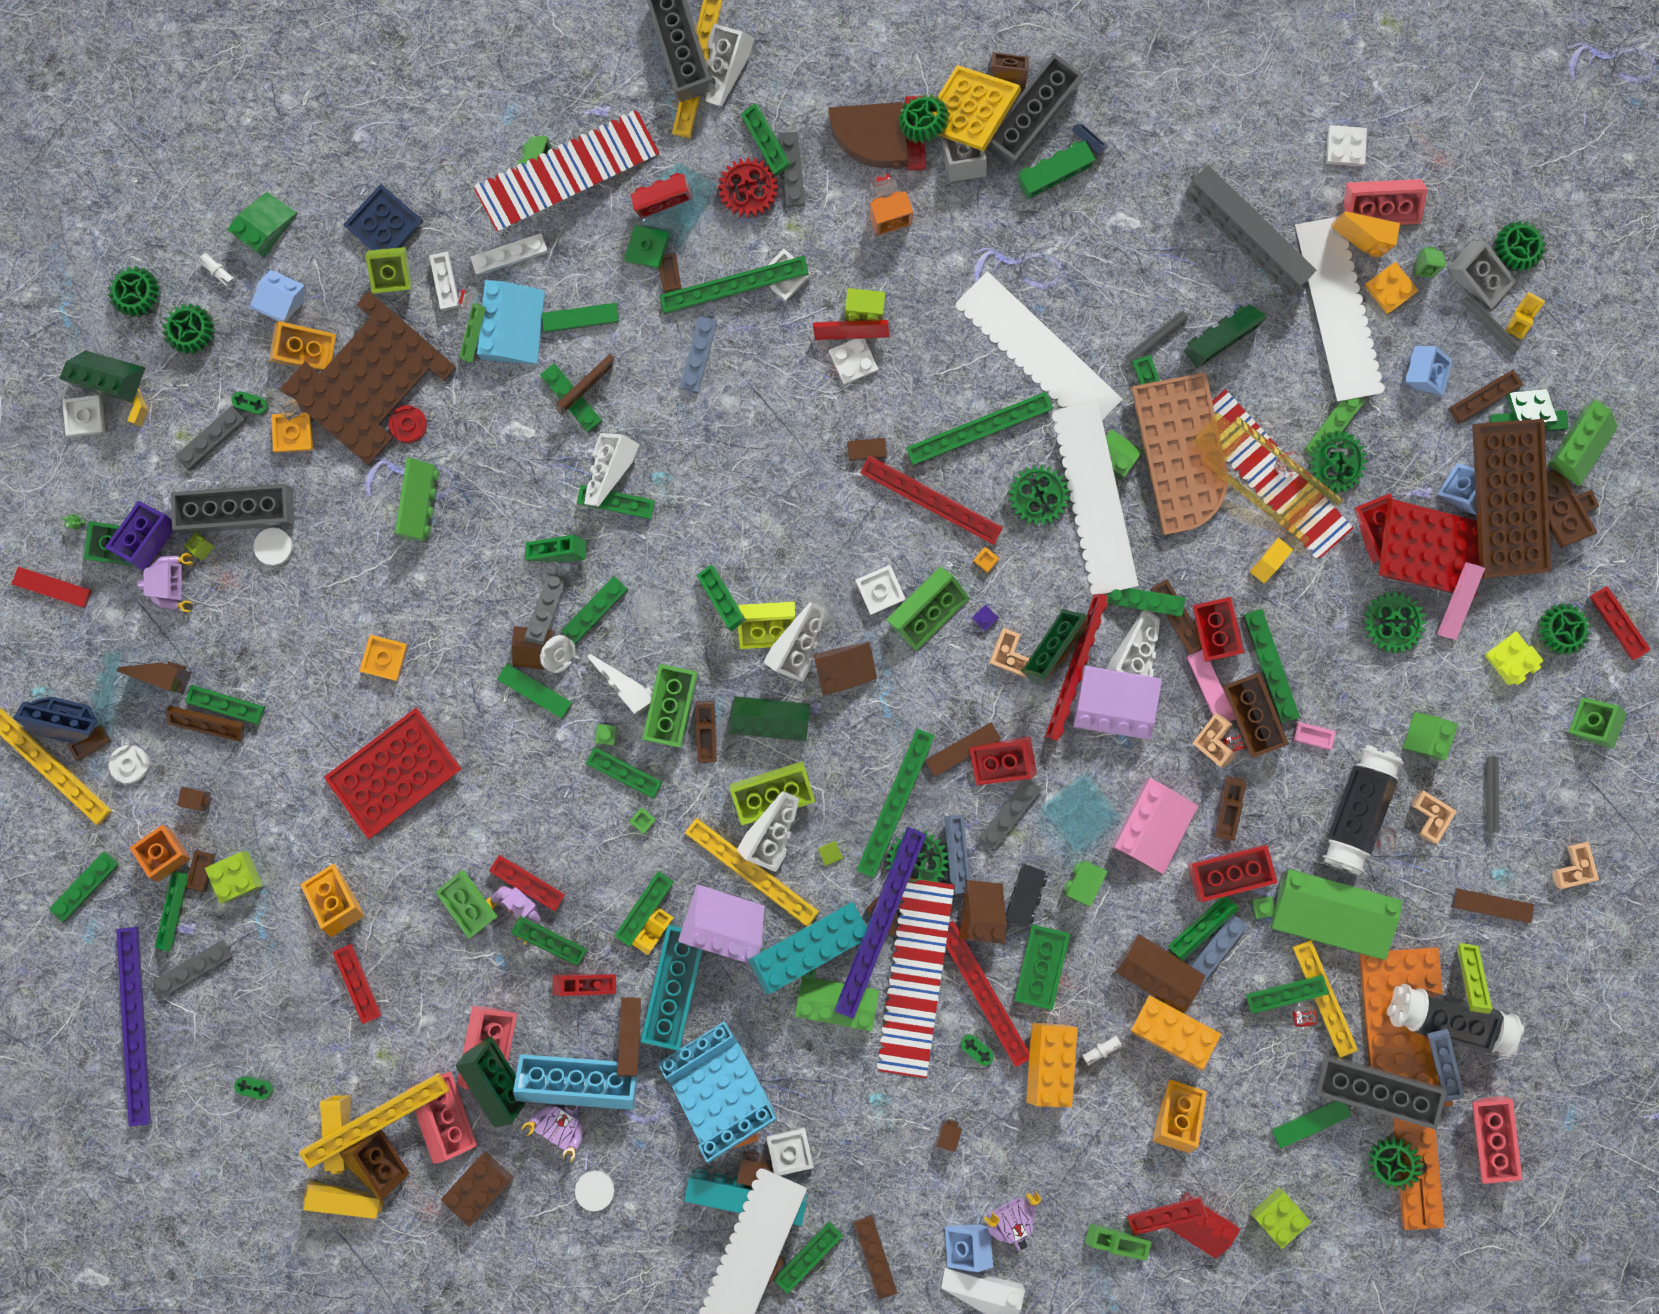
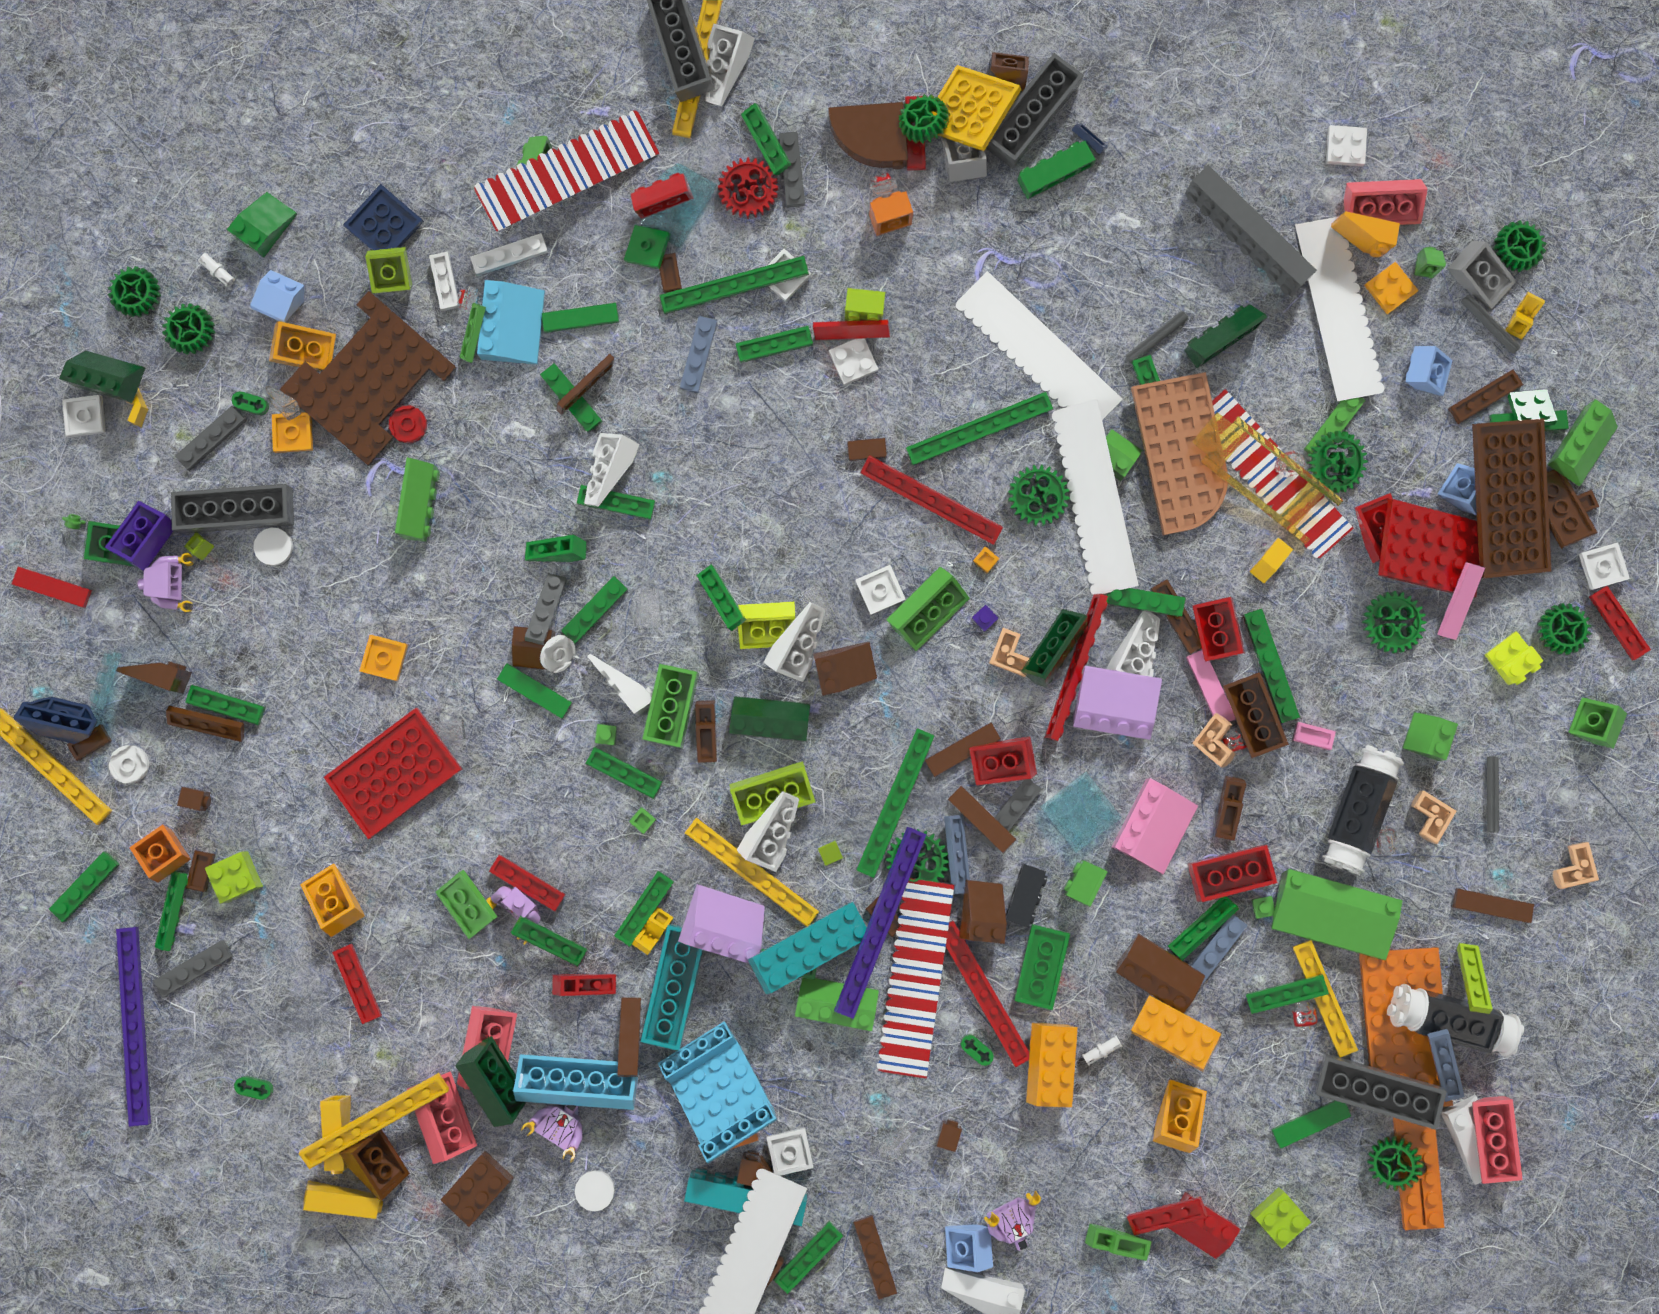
(774, 344): none -> green plate
(982, 819): none -> reddish brown tile
(1461, 1126): none -> white wedge
(1604, 566): none -> white plate

